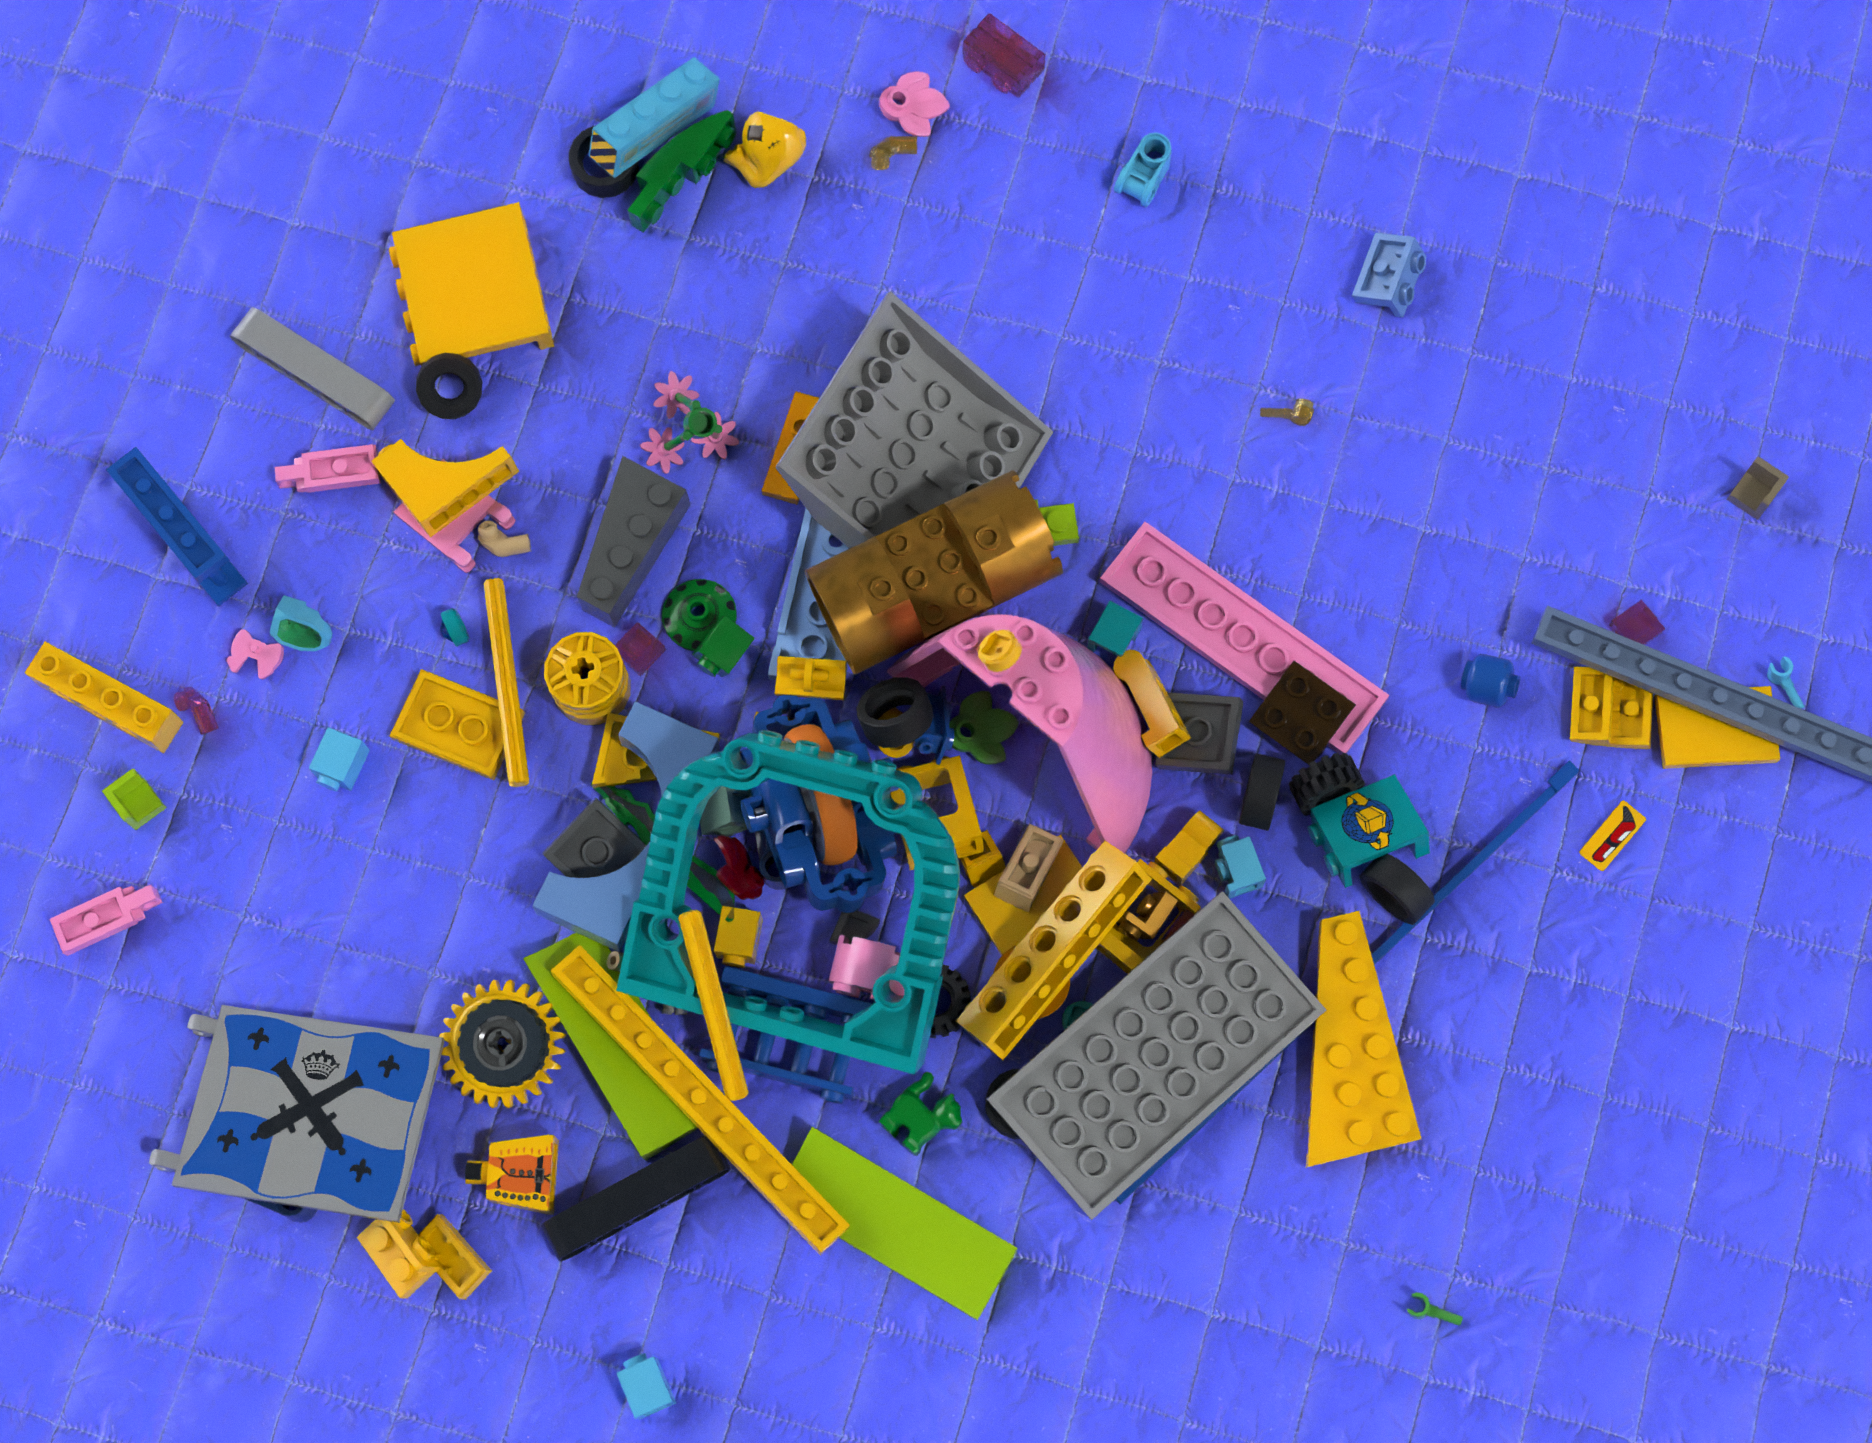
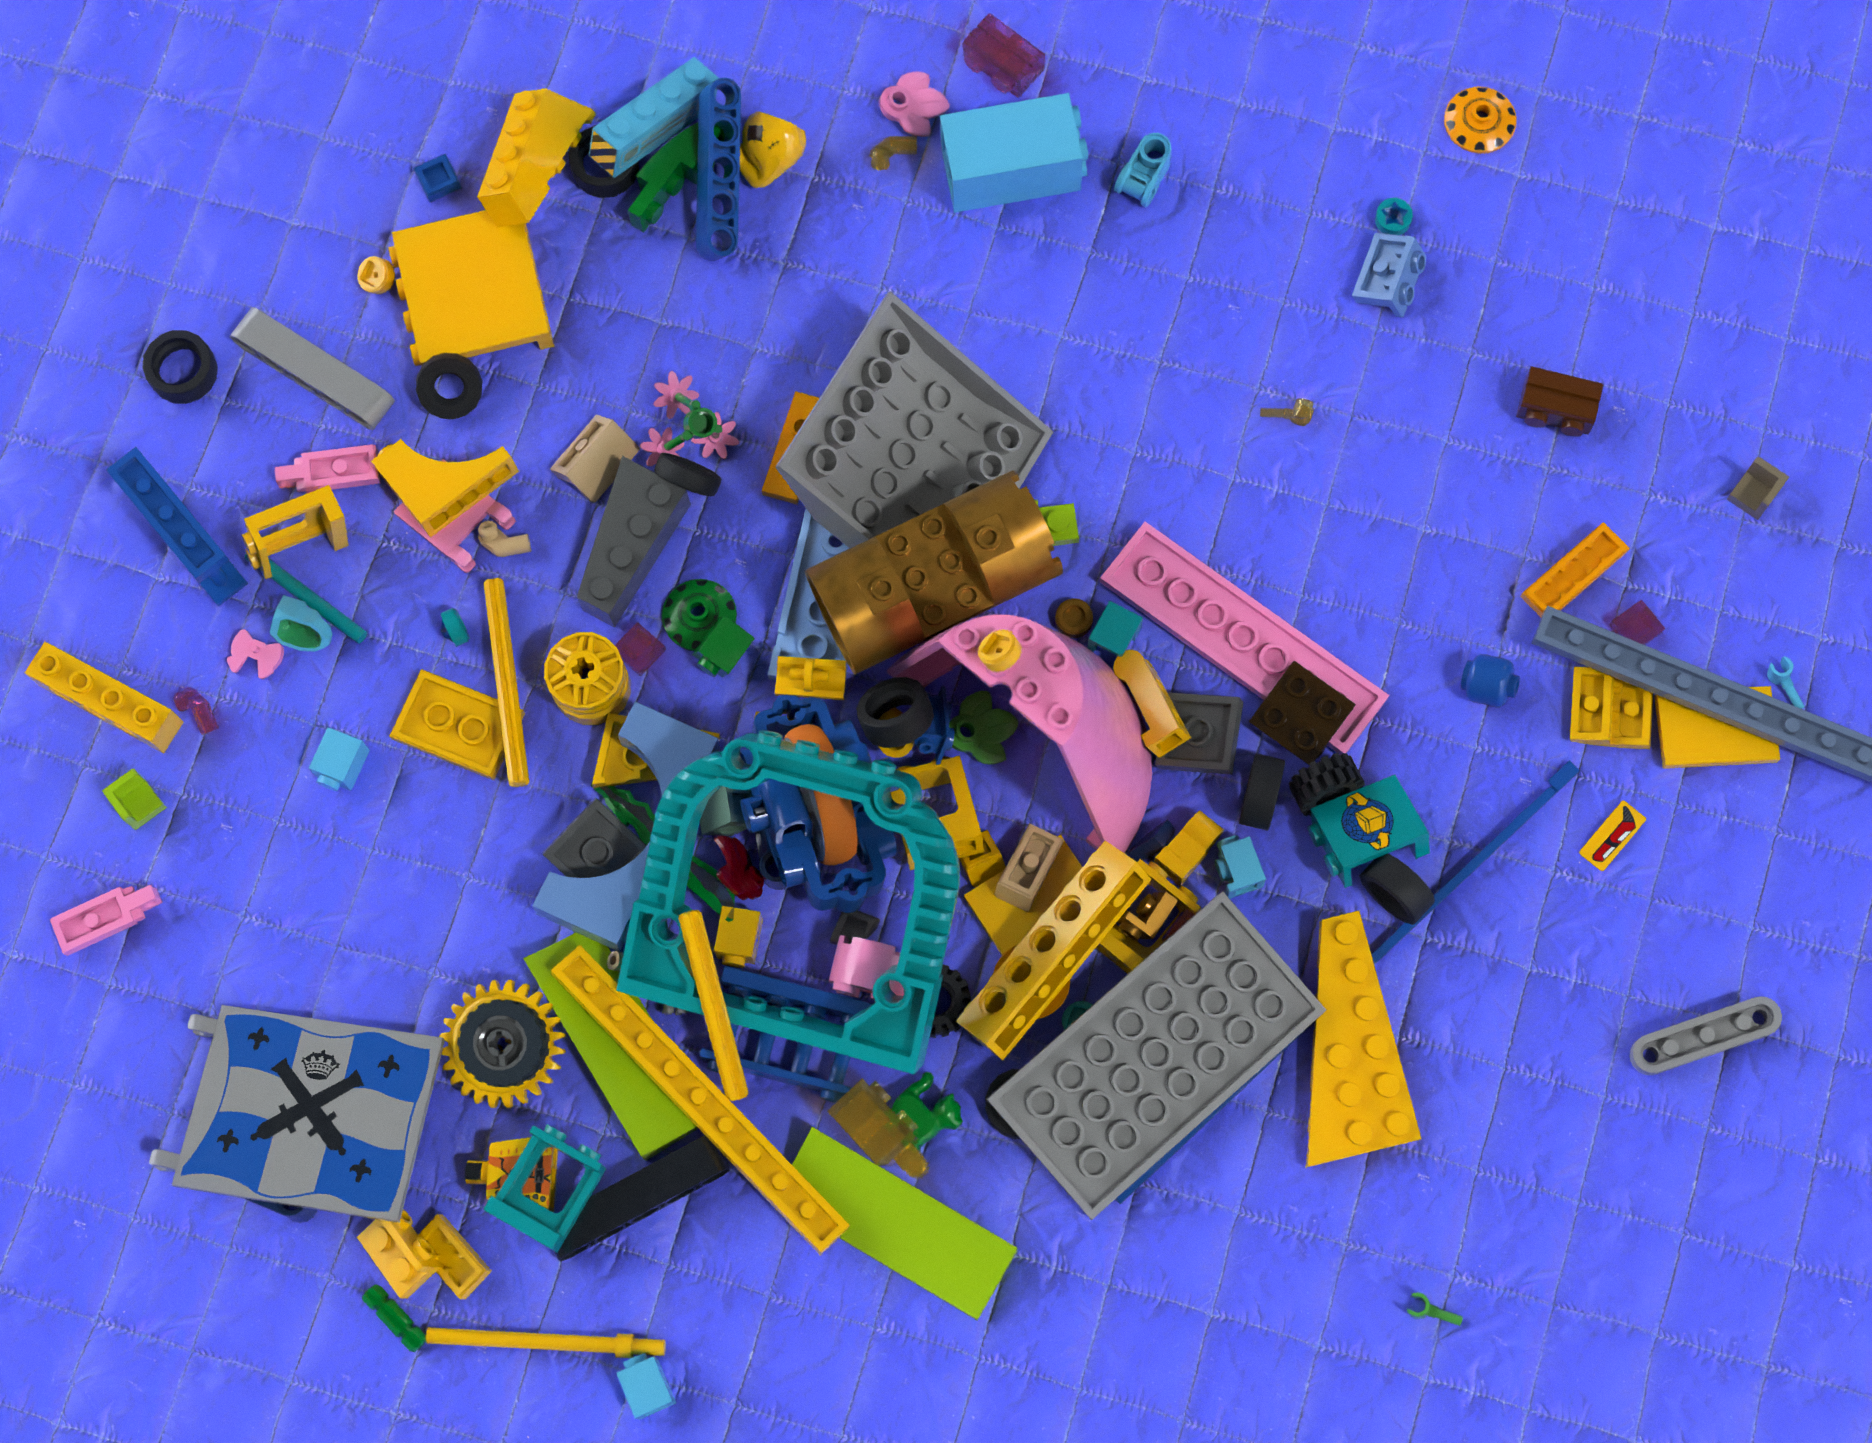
(162, 348): none -> black tyre
(317, 603): none -> teal bar
(321, 516): none -> yellow window
(376, 275): none -> yellow tile
(394, 1318): none -> green axle
(437, 178): none -> blue tile
(528, 1216): none -> teal window
(529, 153): none -> yellow wedge
(595, 457): none -> tan panel
(623, 1345): none -> yellow bar
(687, 474): none -> black tyre
(728, 155): none -> blue beam
(878, 1129): none -> clear yellow hinge
(1013, 152): none -> medium azure brick
(1074, 618): none -> pearl gold tile
(1152, 842): none -> dark blue tile
(1393, 216): none -> teal tile
(1479, 133): none -> light orange dish
(1559, 401): none -> reddish brown brick
(1576, 570): none -> light orange plate
(1705, 1035): none -> light grey plate

